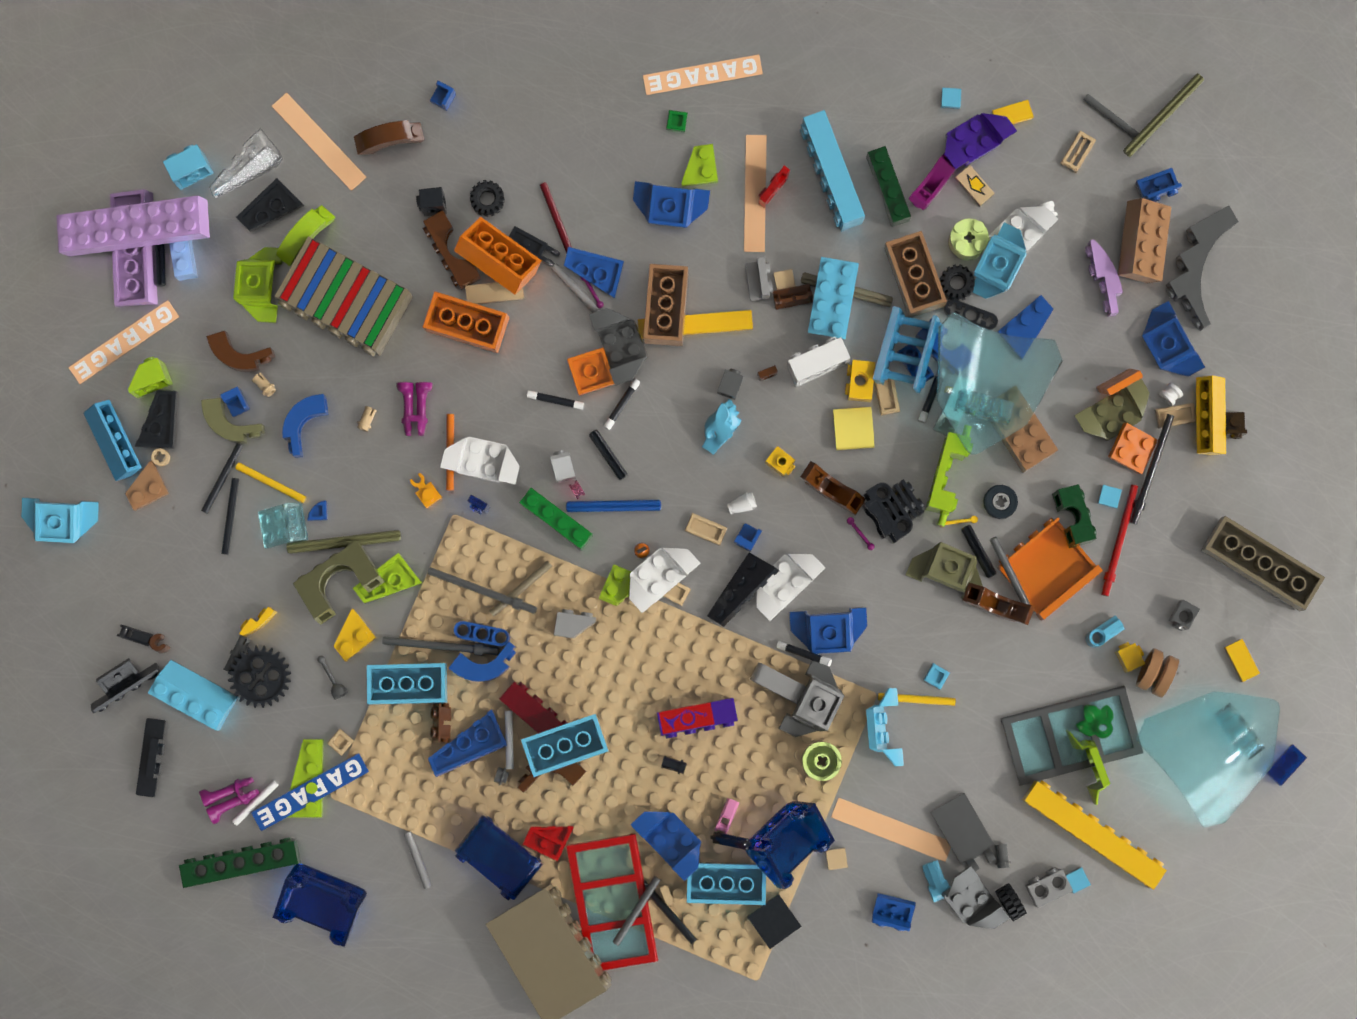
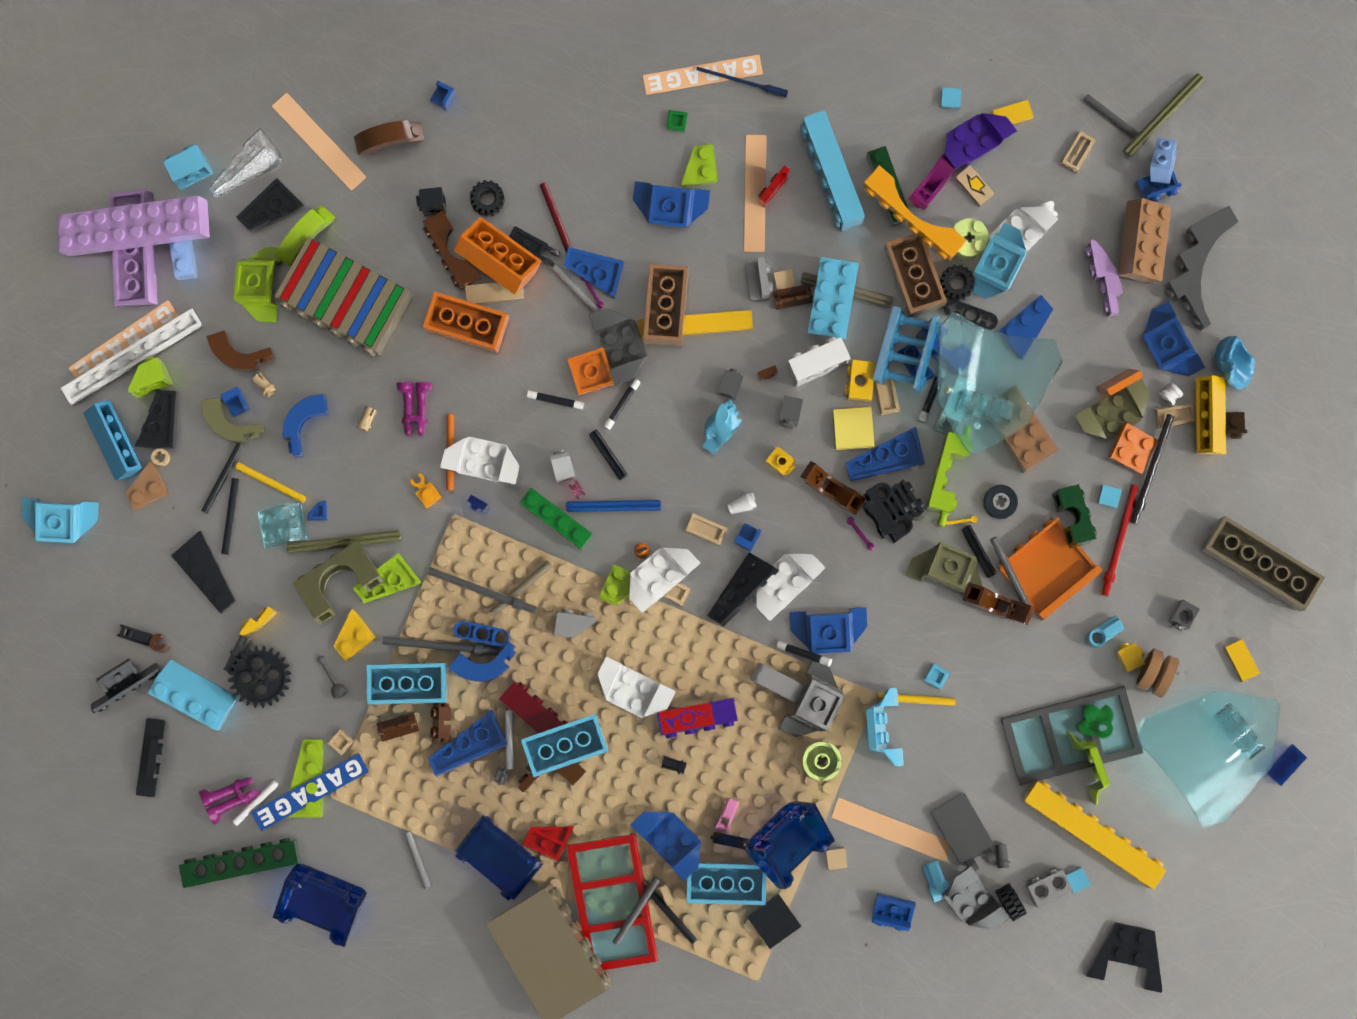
(131, 356): none -> white plate
(159, 265): black axle -> none
(200, 565): none -> black wing
(397, 727): none -> reddish brown hinge
(633, 690): none -> white piece
(768, 88): none -> dark blue piece
(790, 412): none -> dark grey brick
(894, 455): none -> blue wing
(943, 239): none -> light orange arch
(1132, 947): none -> black wing
(1163, 160): none -> light blue brick
(1235, 362): none -> dark azure piece

